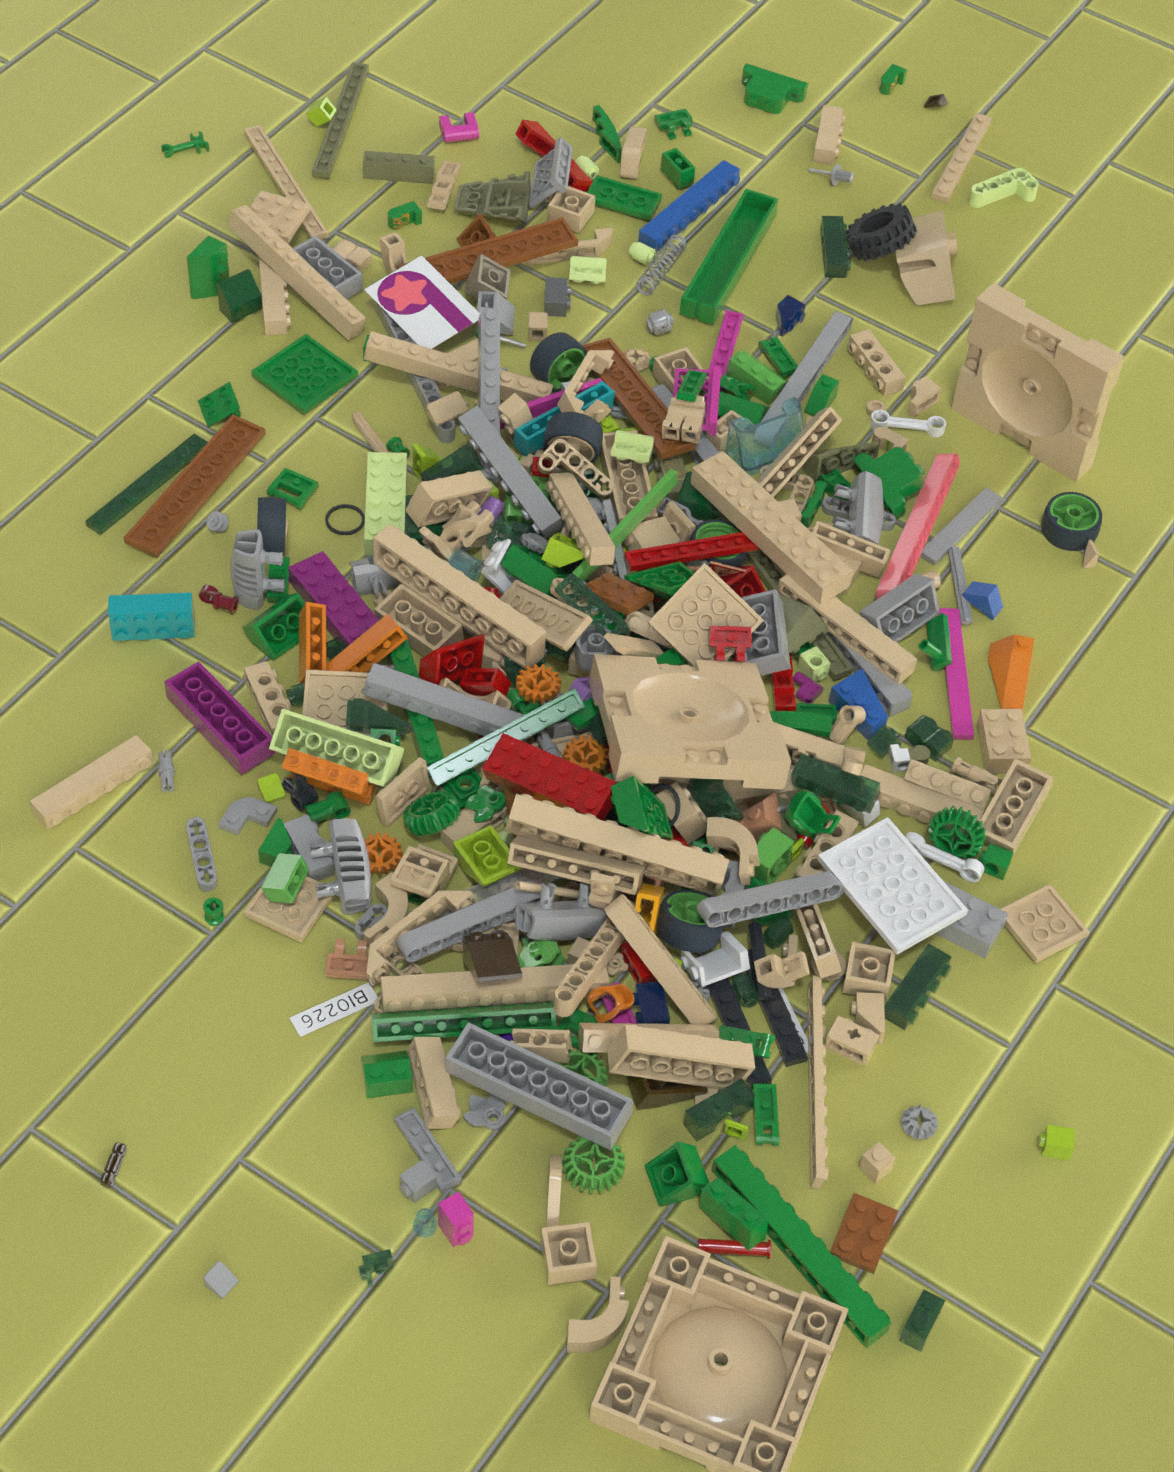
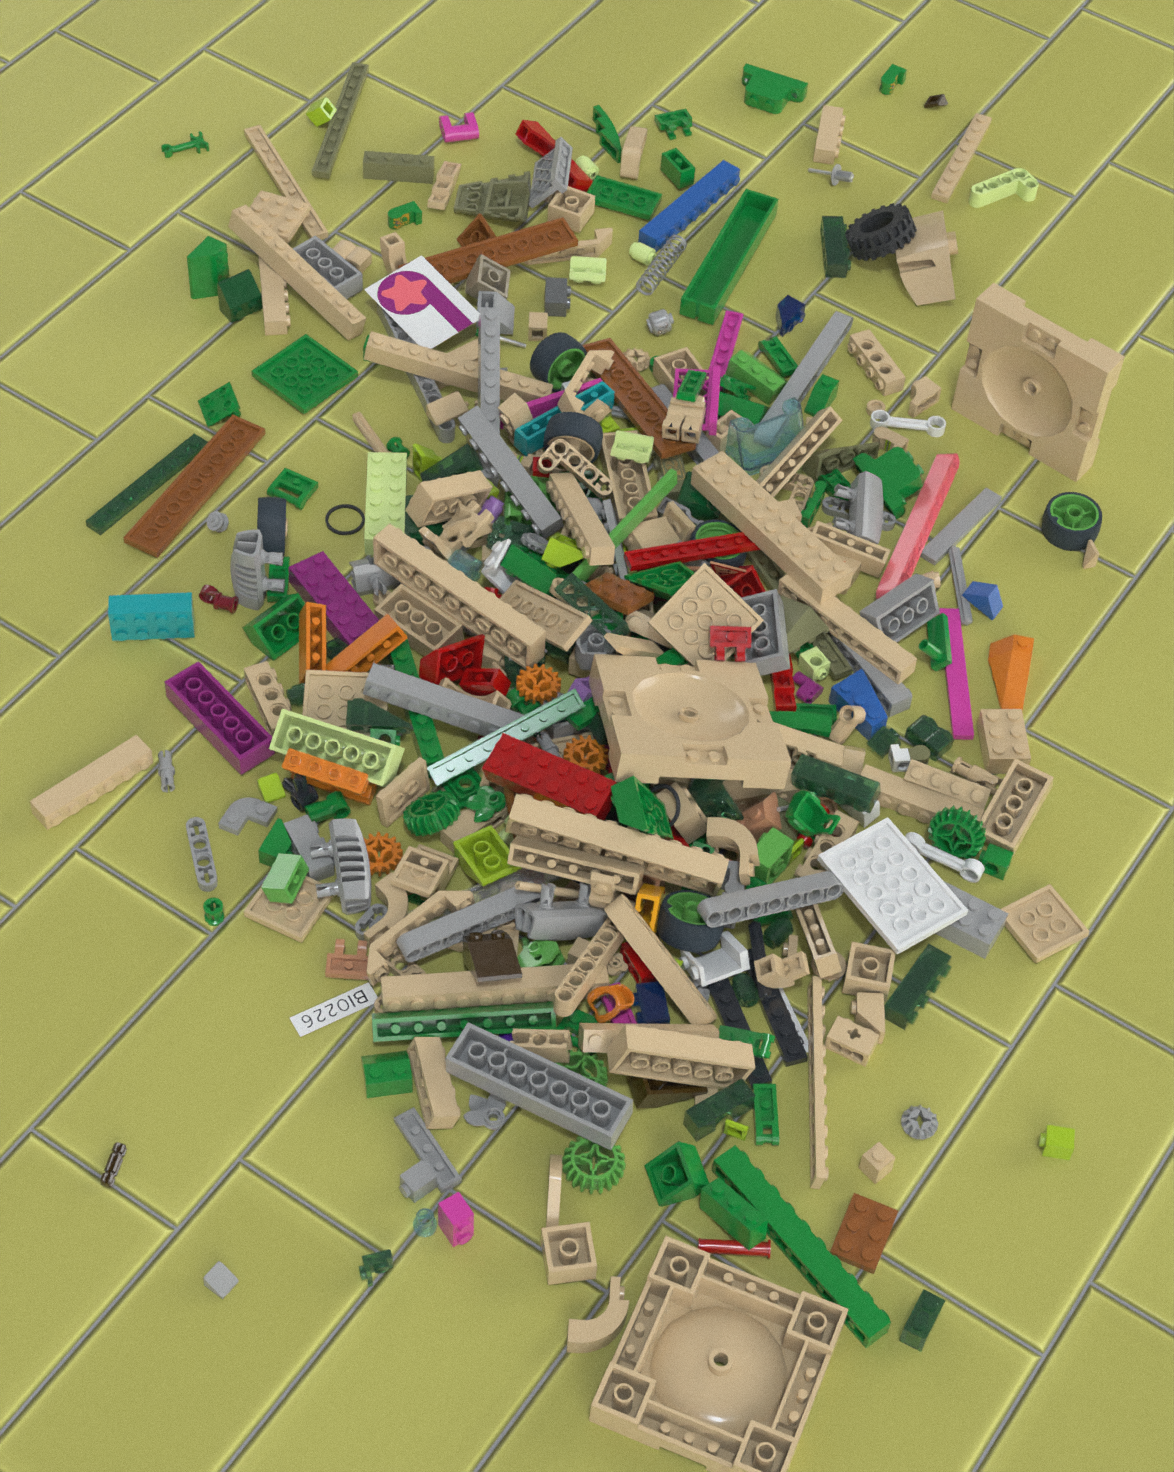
(852, 766): tan beam -> none

